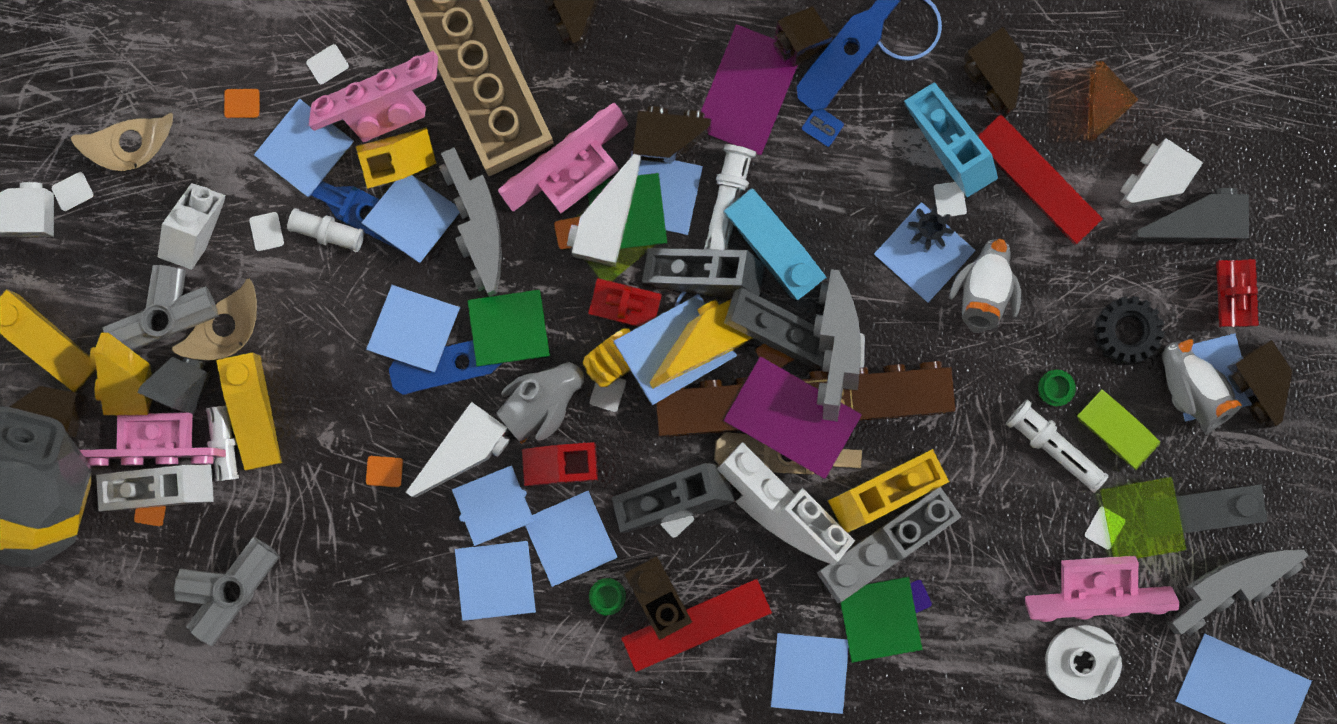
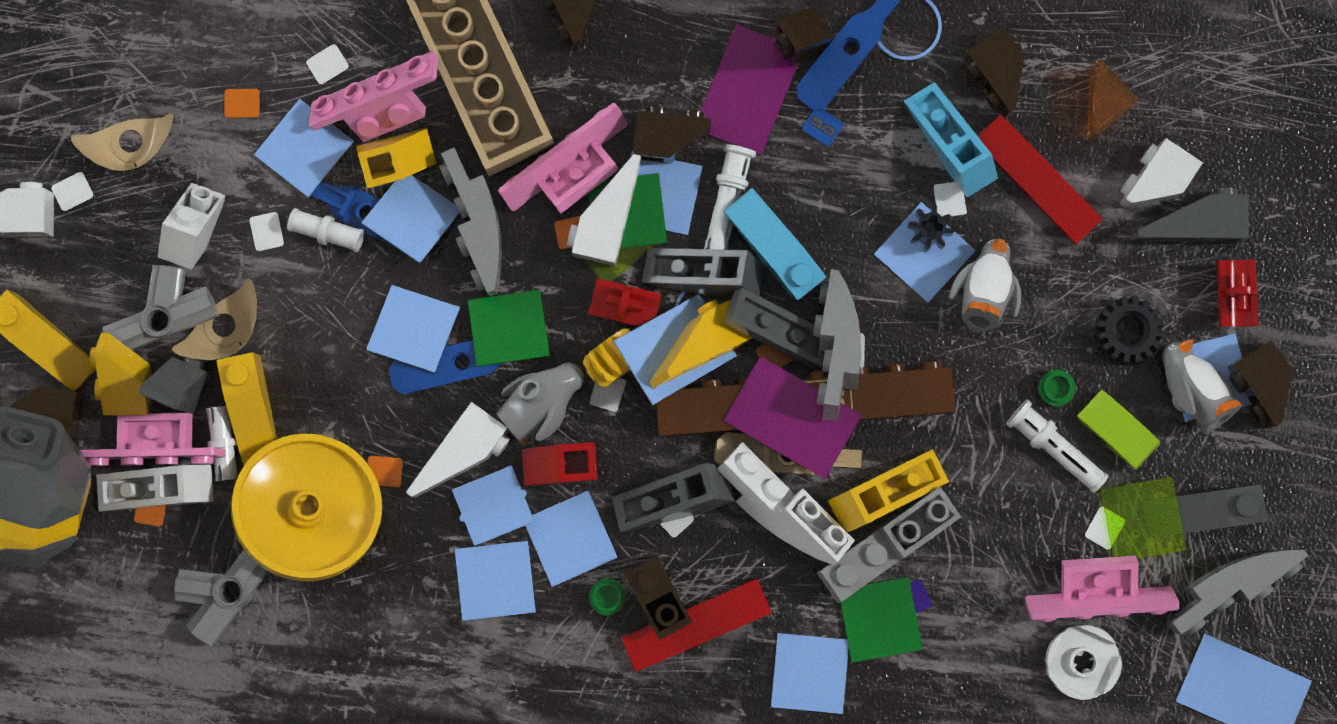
(306, 507): none -> yellow dish

